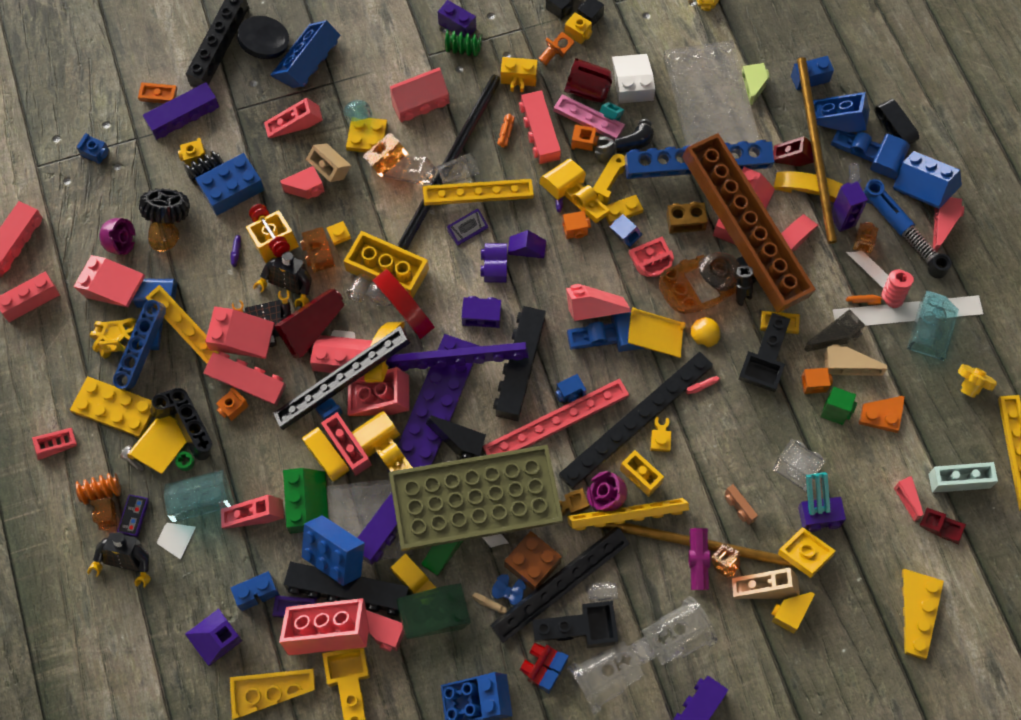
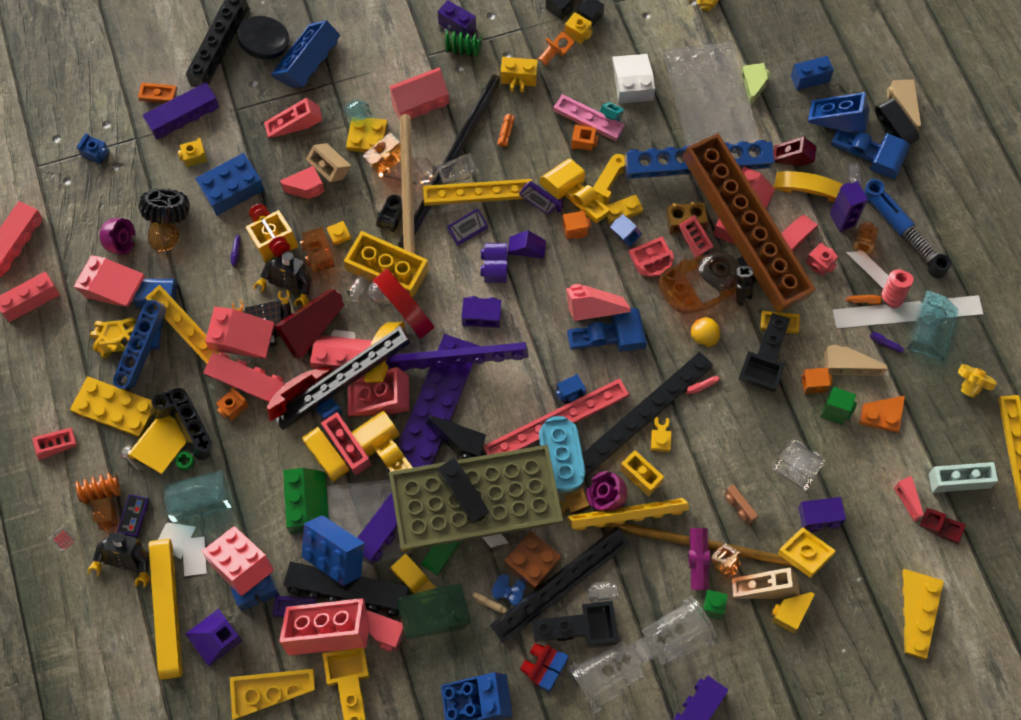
(62, 538): none -> clear tile
(165, 609): none -> yellow beam
(193, 557): none -> white sticker
(203, 166): black piece -> none
(238, 561): none -> coral brick
(253, 512): coral slope -> none
(294, 388): none -> red slope
(389, 216): none -> black piece
(407, 183): none -> tan axle
(462, 490): none -> black slope
(518, 372): black brick -> none
(539, 197): none -> slope
(540, 127): coral brick -> none
(564, 451): none -> medium azure tile
(589, 81): dark red cylinder -> none
(637, 140): piece -> none
(655, 332): yellow piece -> none
(700, 232): none -> coral slope
(714, 604): none -> green brick
(816, 150): pearl gold piece -> none
(819, 509): teal tile -> none
(822, 259): none -> coral brick
(839, 332): clear smoke slope -> none
(880, 339): none -> dark purple piece
(905, 95): none -> tan slope
(927, 179): blue slope -> none
(945, 220): coral slope -> none

